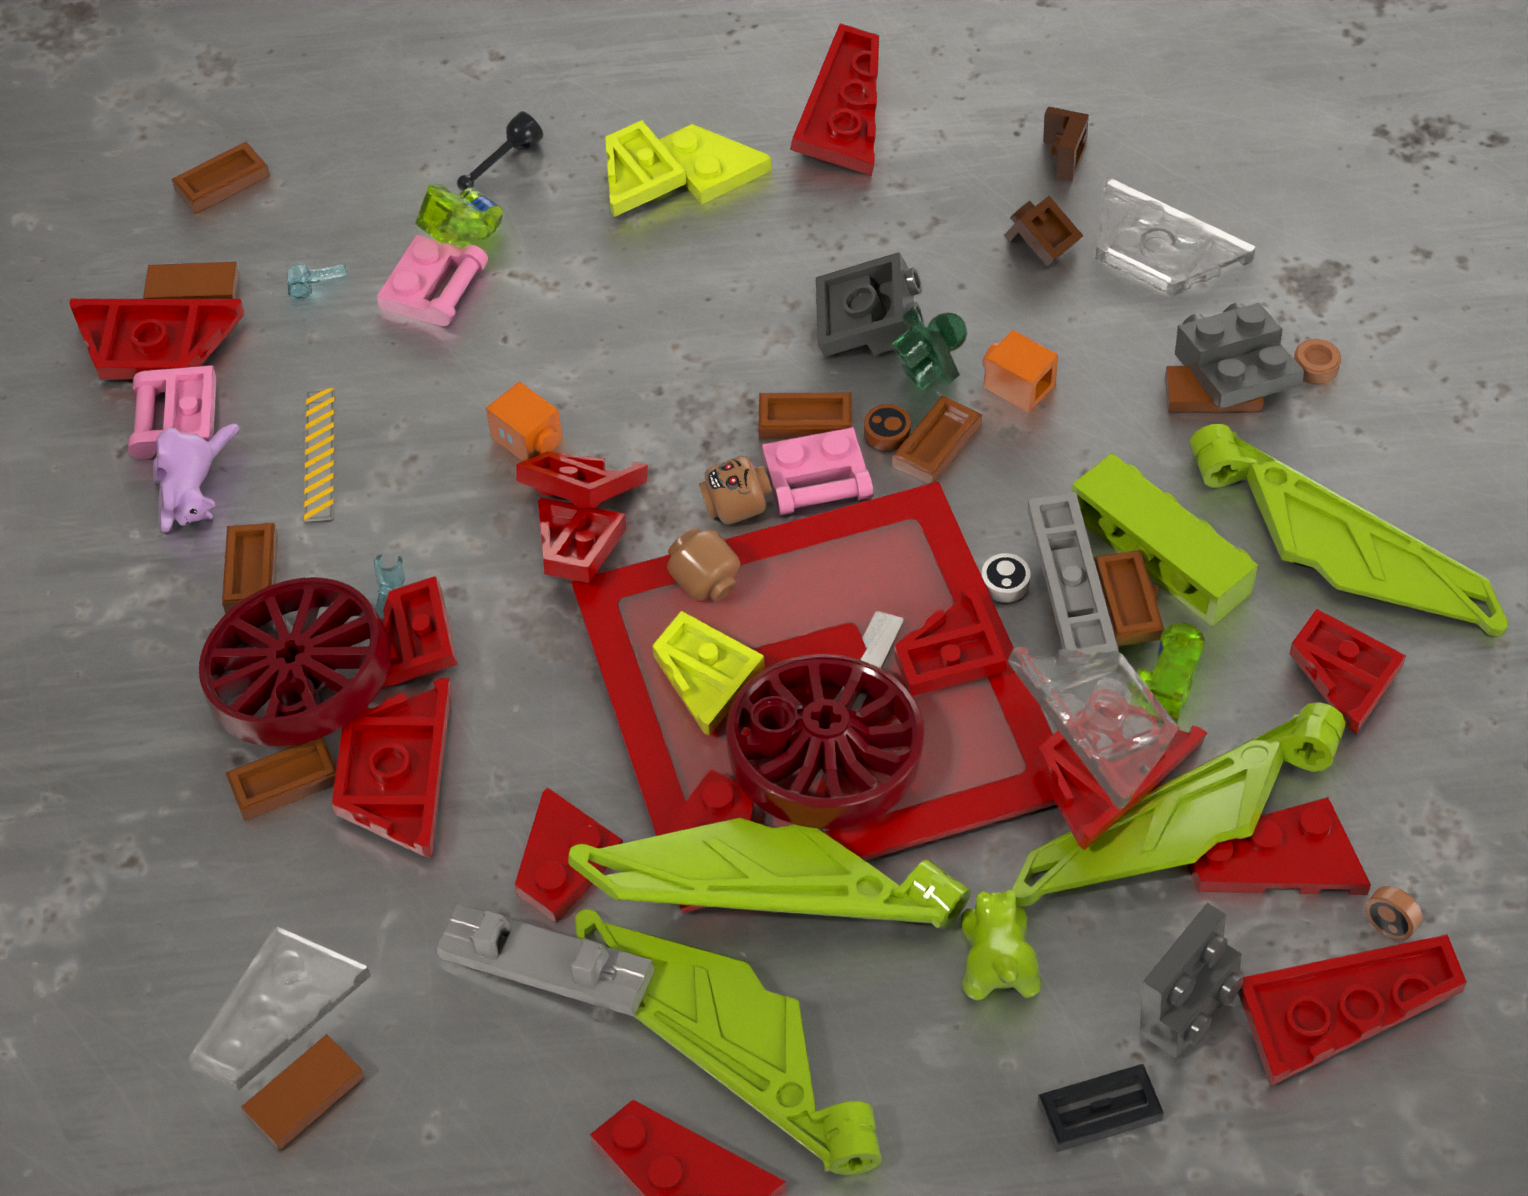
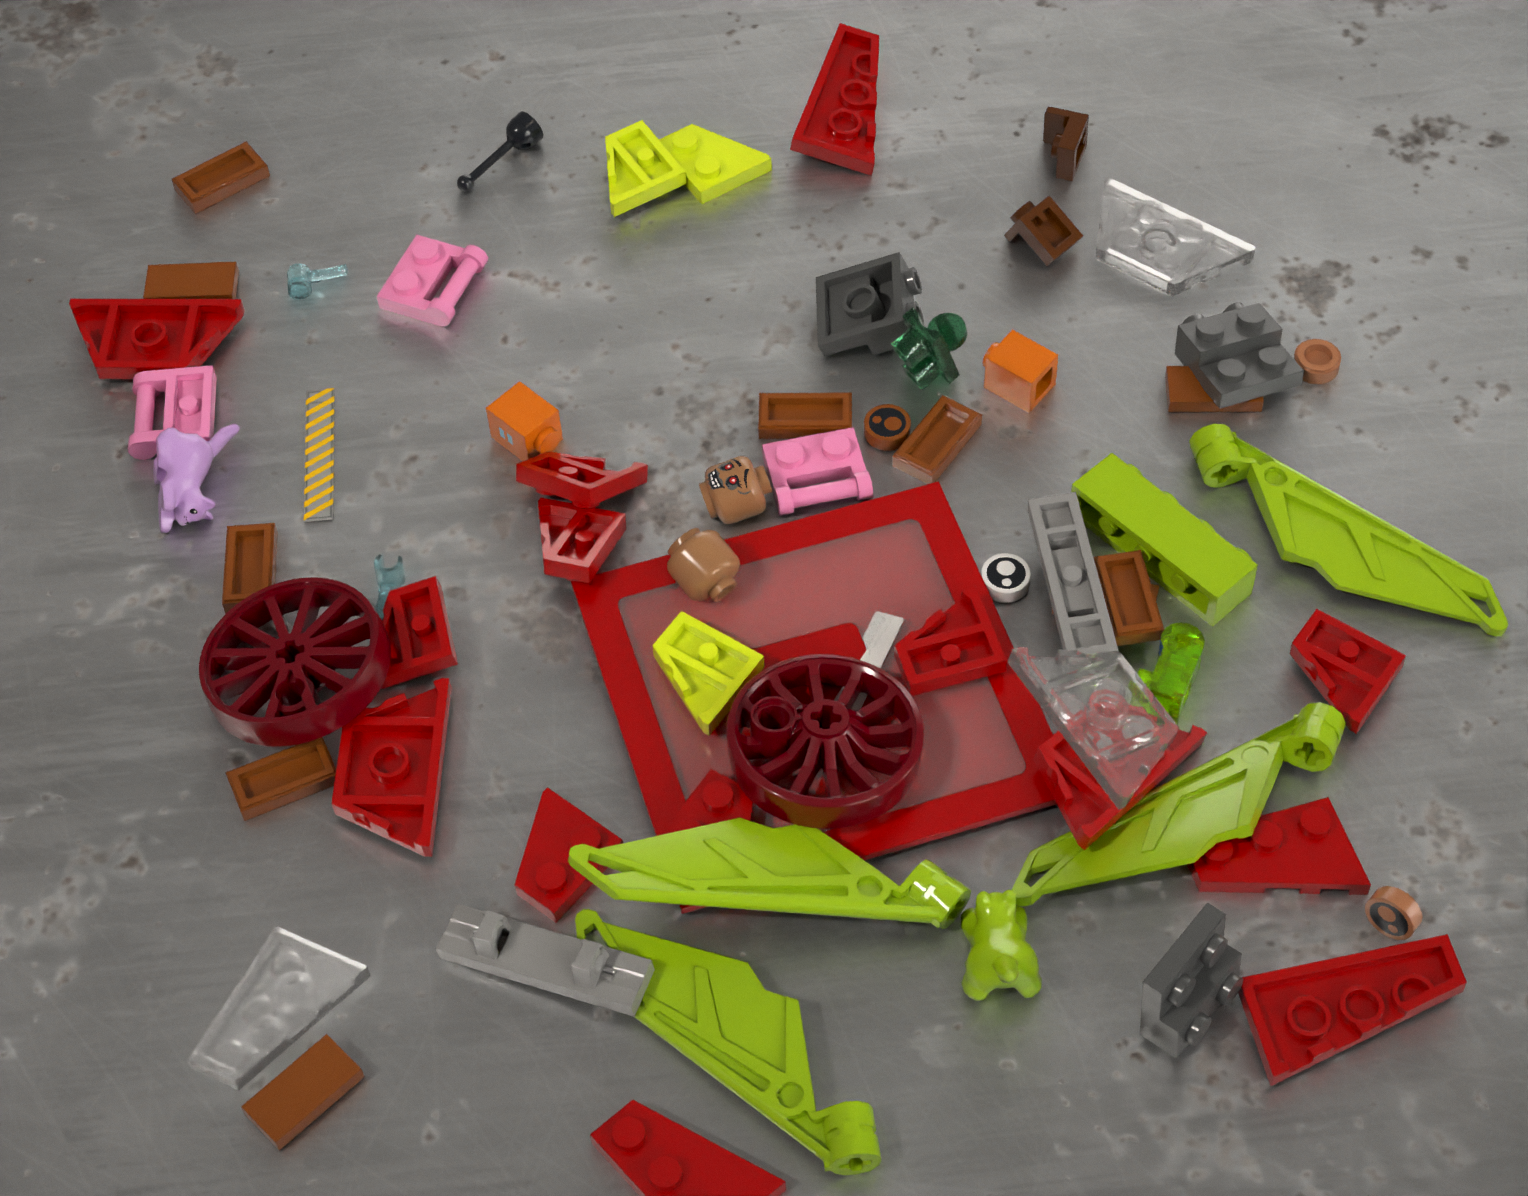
(461, 215): clear neon green leg -> none
(1104, 1127): black tile -> none

